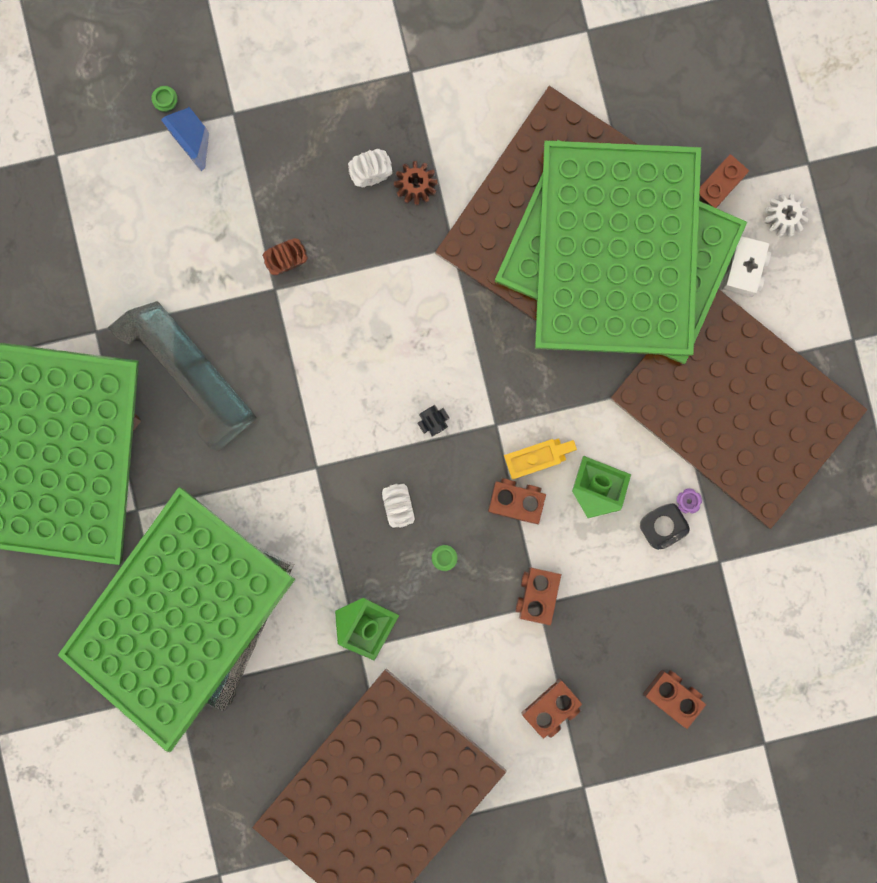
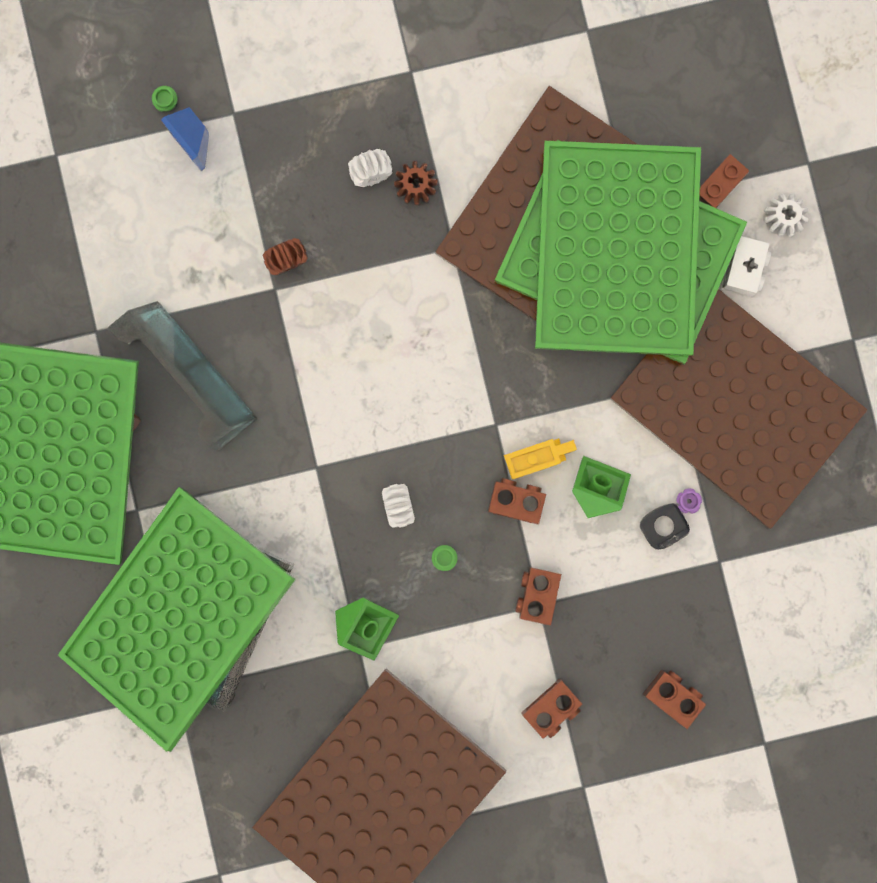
(433, 420): black gear -> none

